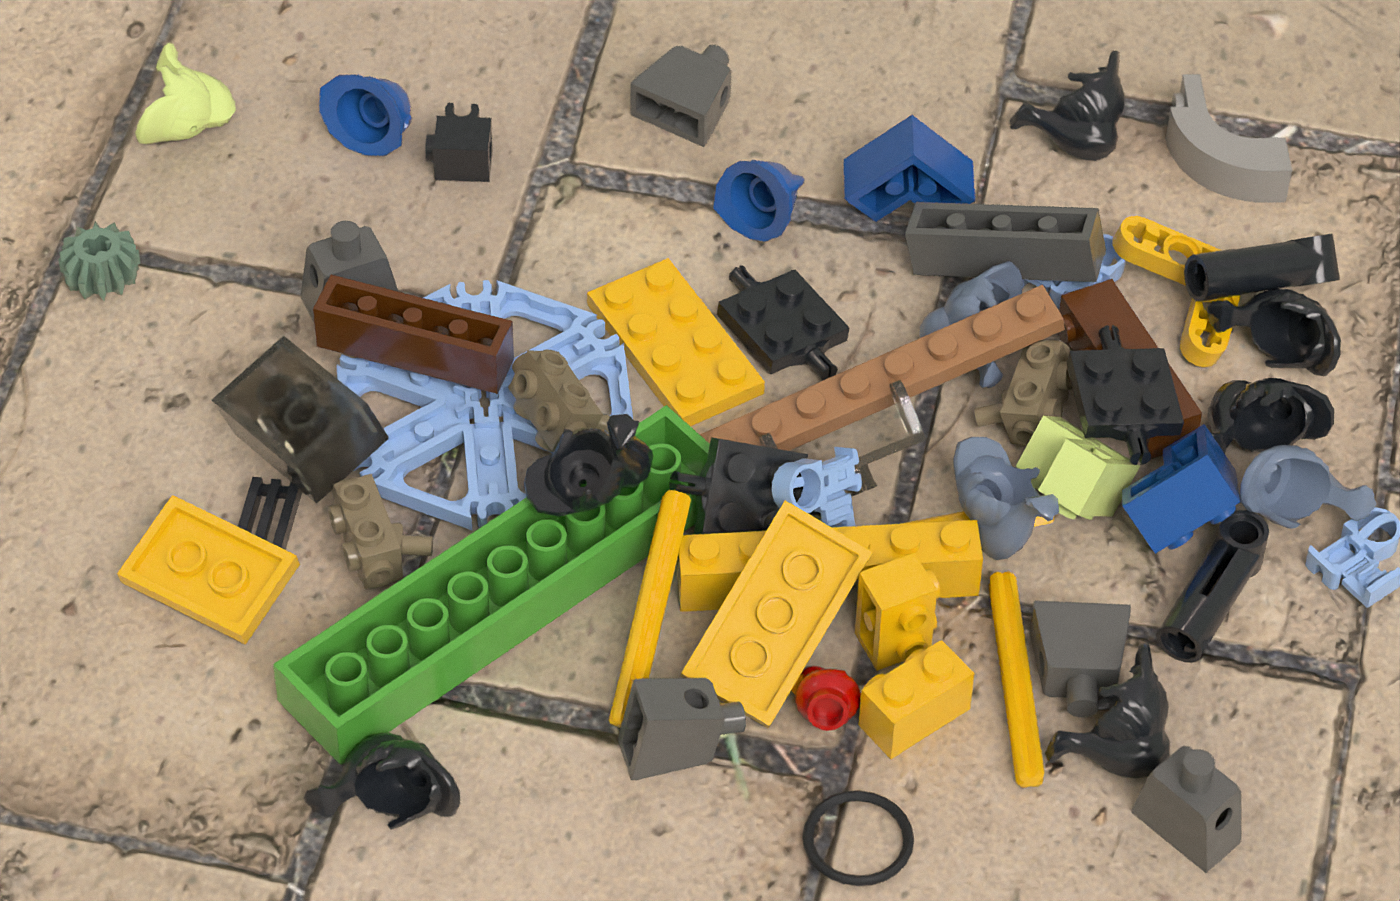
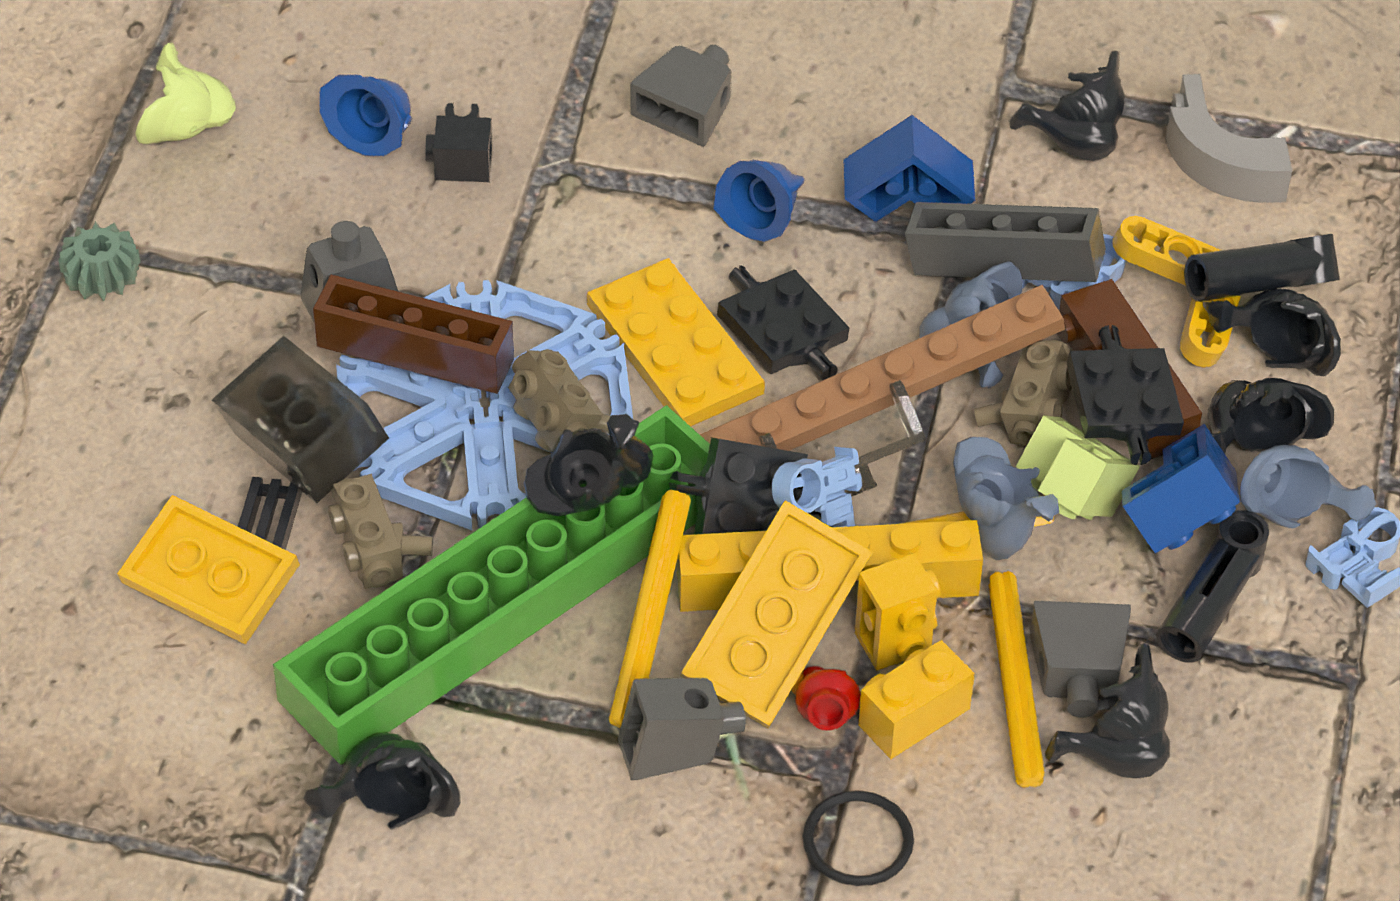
(1192, 807): dark grey torso -> none

